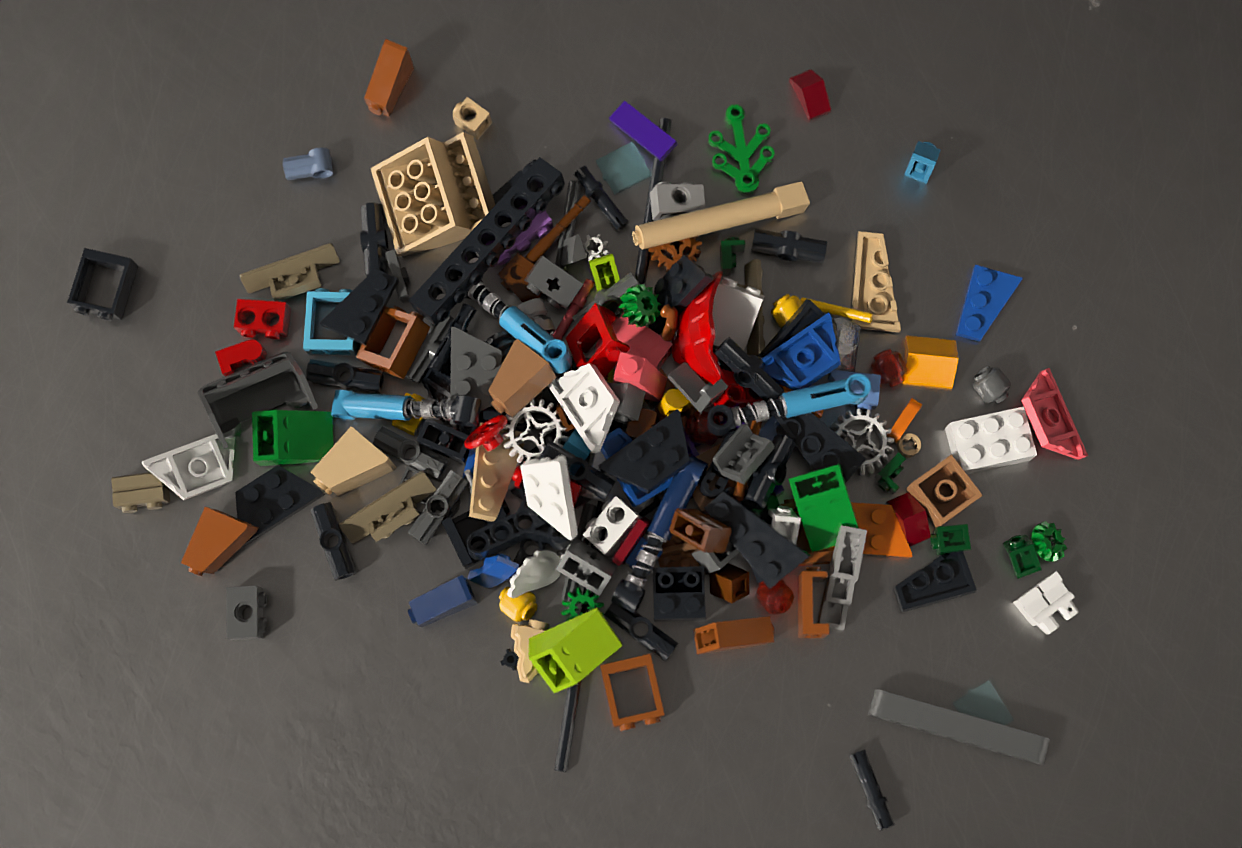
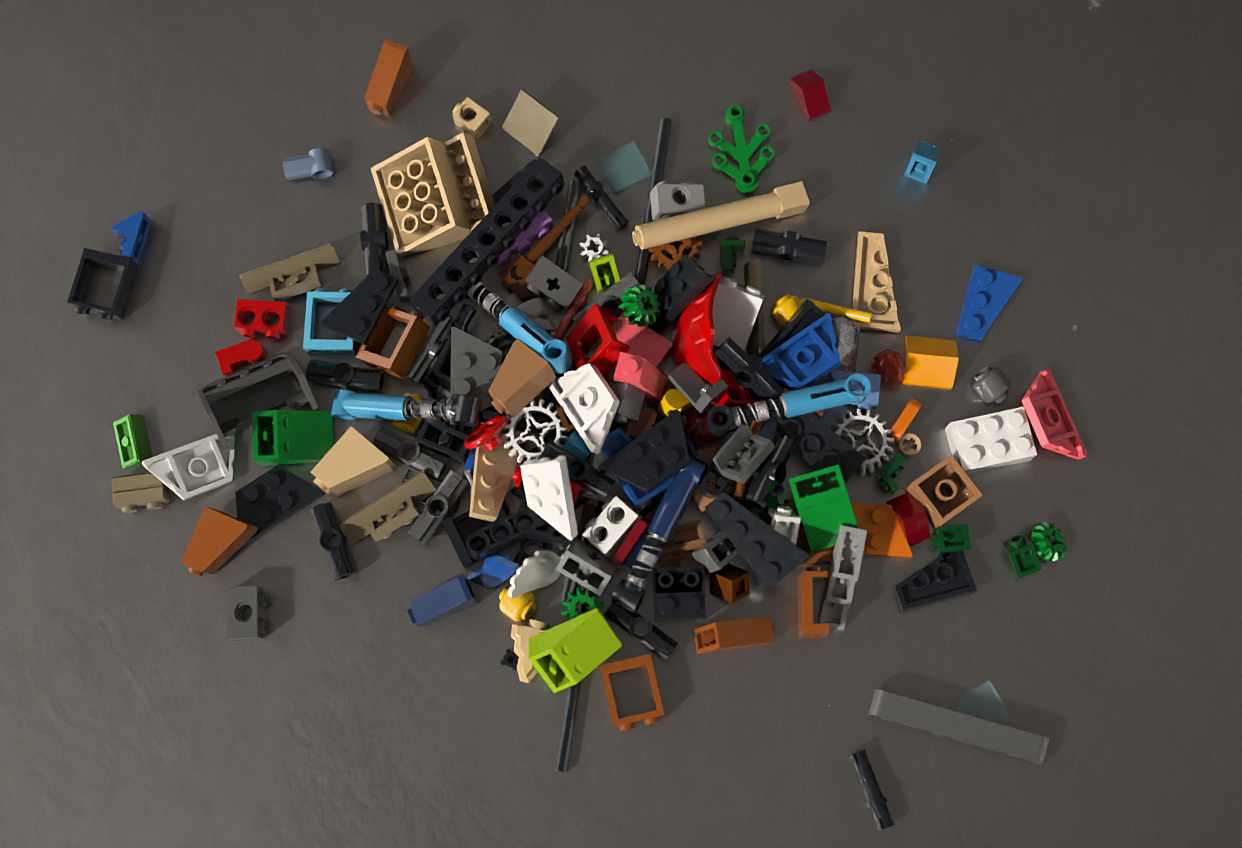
(132, 440): none -> bright green slope
(135, 231): none -> blue slope
(530, 122): none -> dark tan piece
(573, 250): dark grey slope -> none
(643, 131): dark purple tile -> none
(671, 322): dark orange arm -> none
(700, 530): reddish brown brick -> none
(776, 599): clear red head -> none
(1045, 599): white hips -> none

